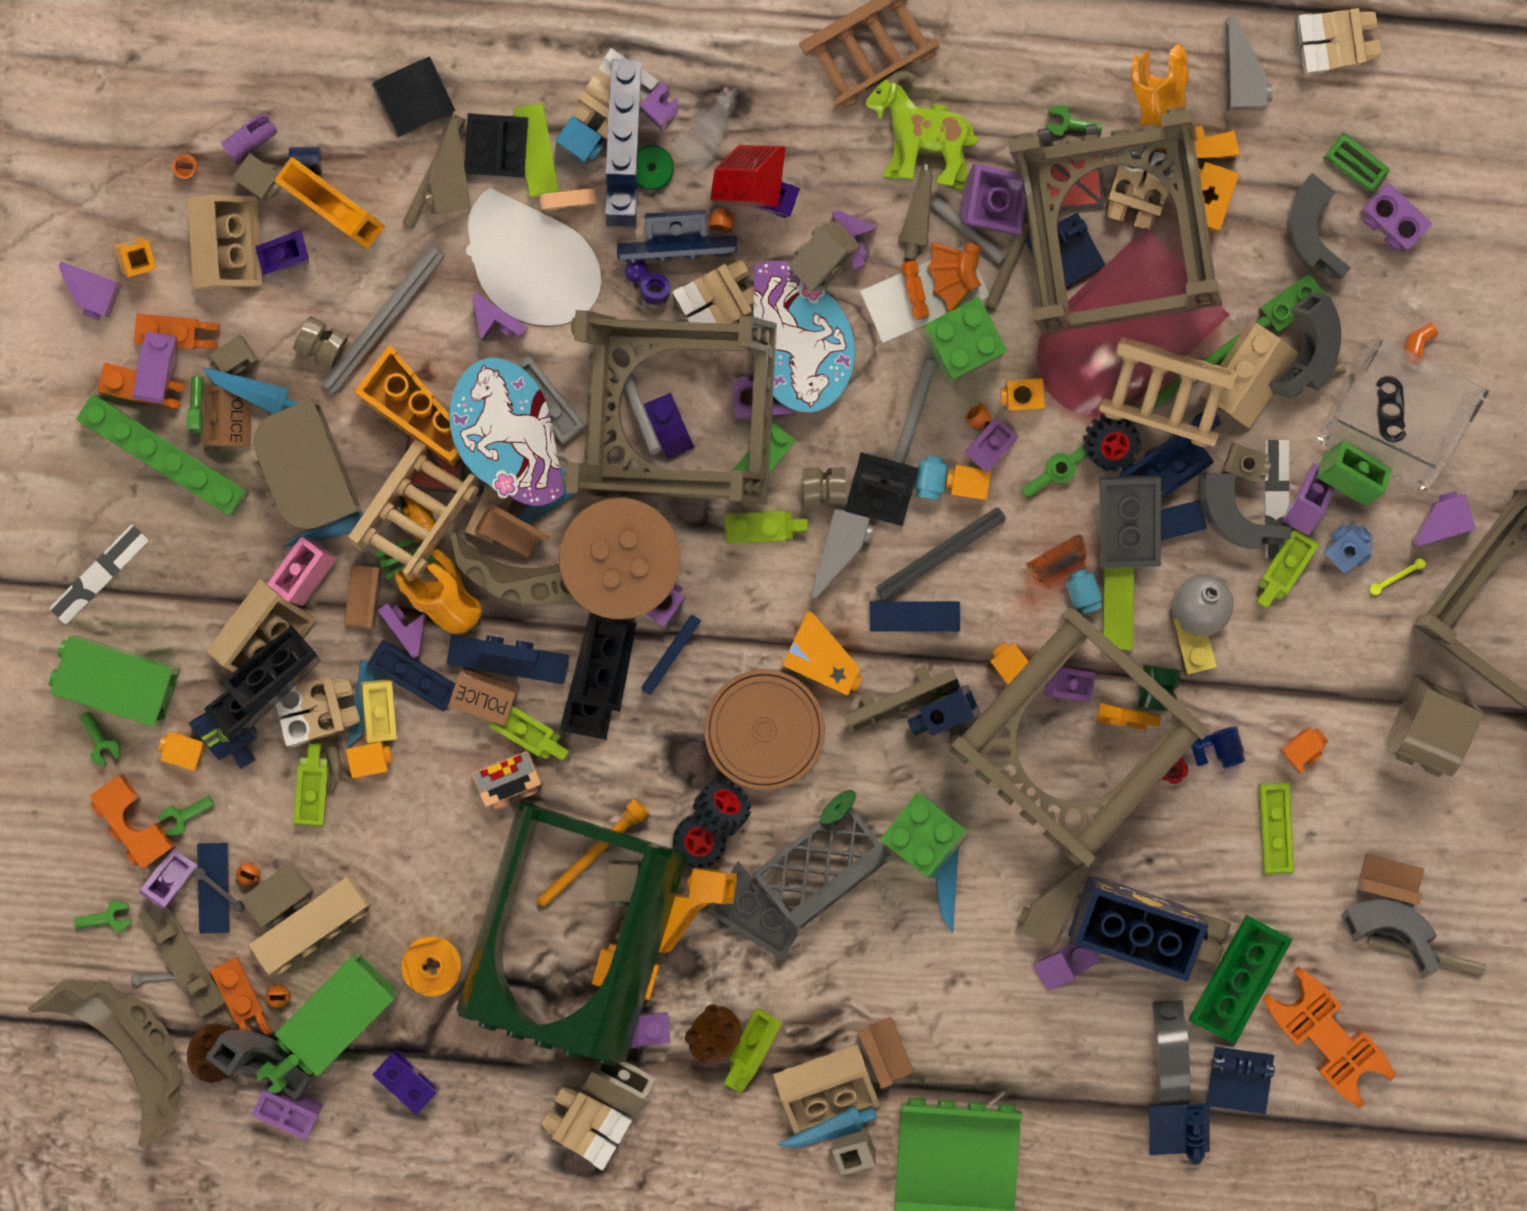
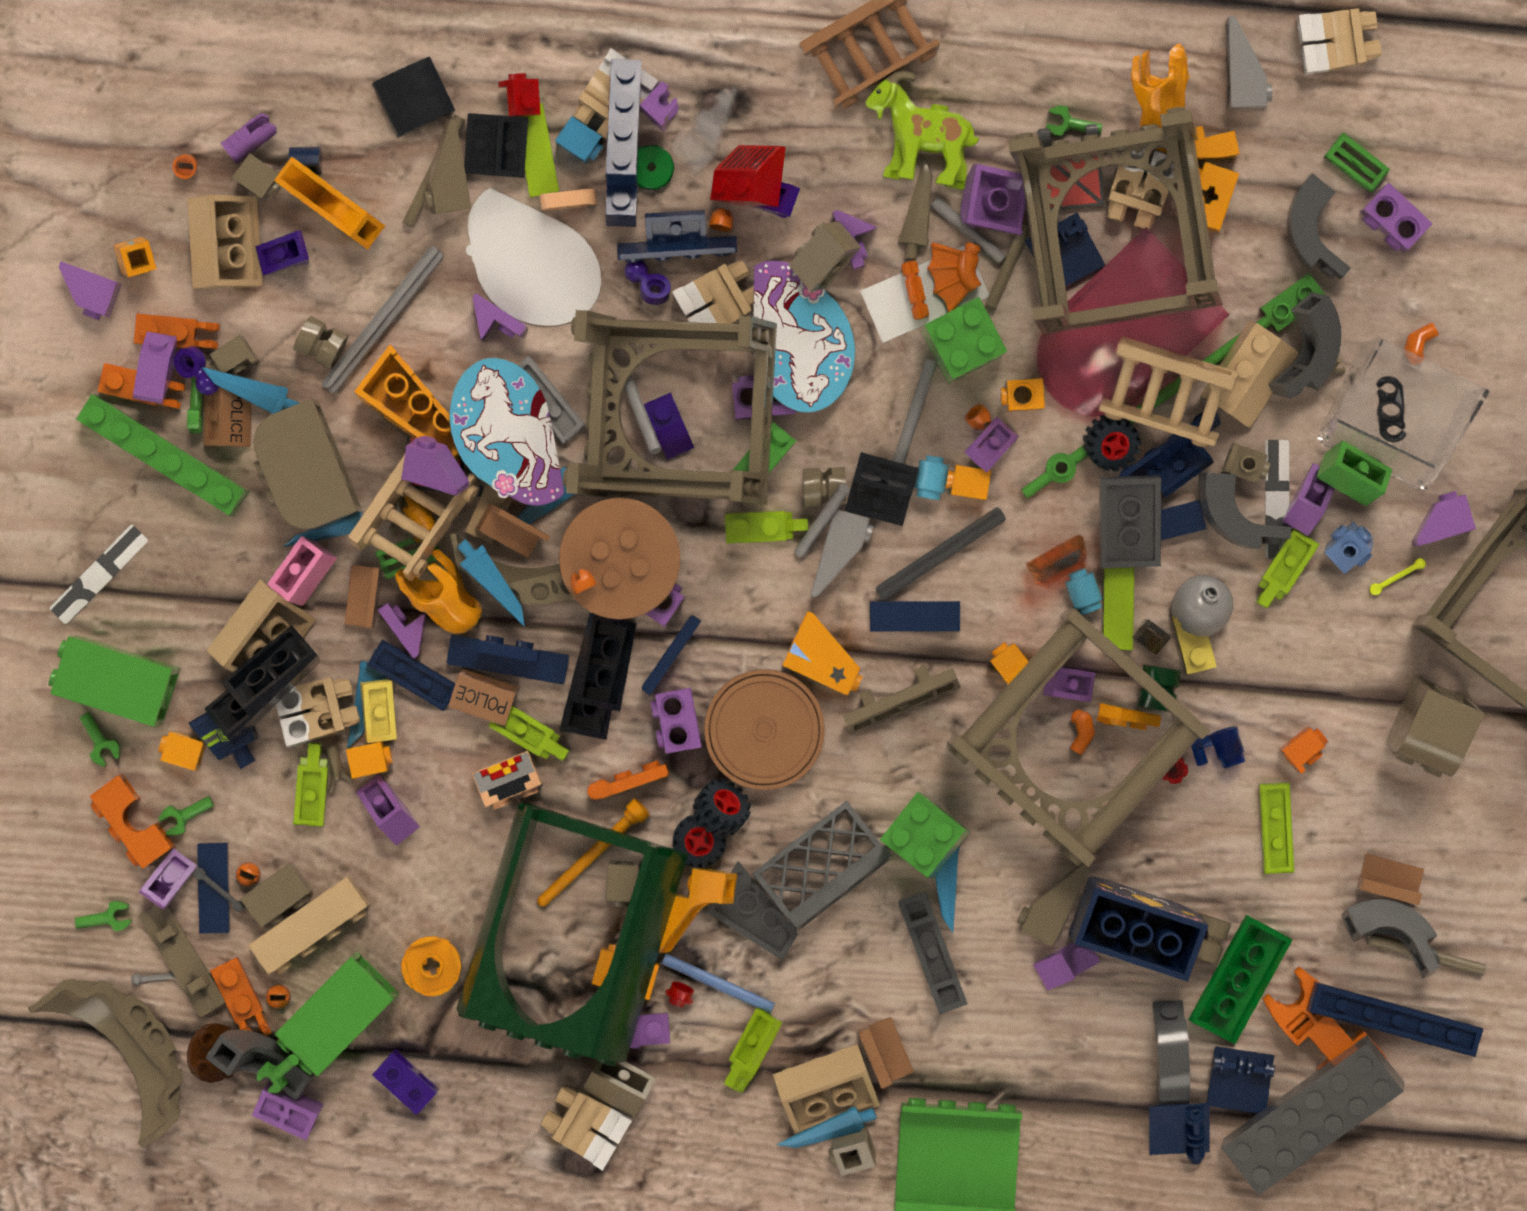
(186, 368): none -> dark purple plate
(387, 809): none -> medium lavender slope
(433, 466): none -> medium lavender slope
(485, 572): none -> dark azure bar
(522, 95): none -> red bracket
(582, 581): none -> orange hinge
(625, 780): none -> orange hinge
(679, 994): none -> red plate
(685, 719): none -> medium lavender brick
(718, 983): none -> medium blue bar
(724, 1025): reddish brown plate -> none
(822, 520): none -> light grey bar
(838, 807): green piece -> none
(932, 952): none -> dark grey slope
(956, 707): dark blue torso -> none
(1085, 731): none -> orange arm
(1151, 636): none -> clear smoke slope
(1313, 1115): none -> dark grey brick
(1394, 1019): none -> dark blue tile

